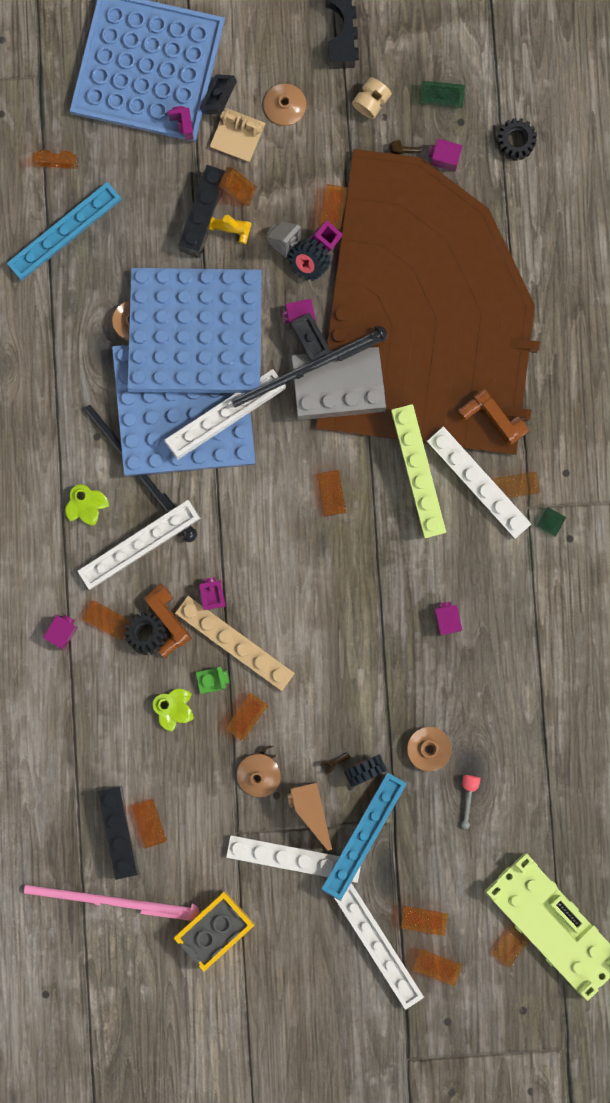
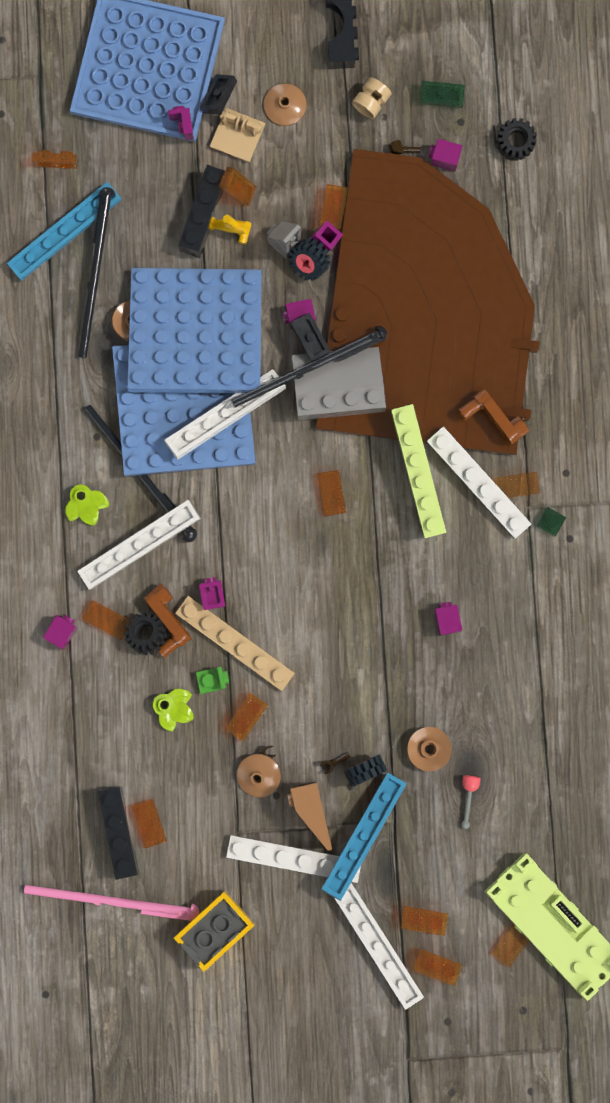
(98, 239): none -> black bar

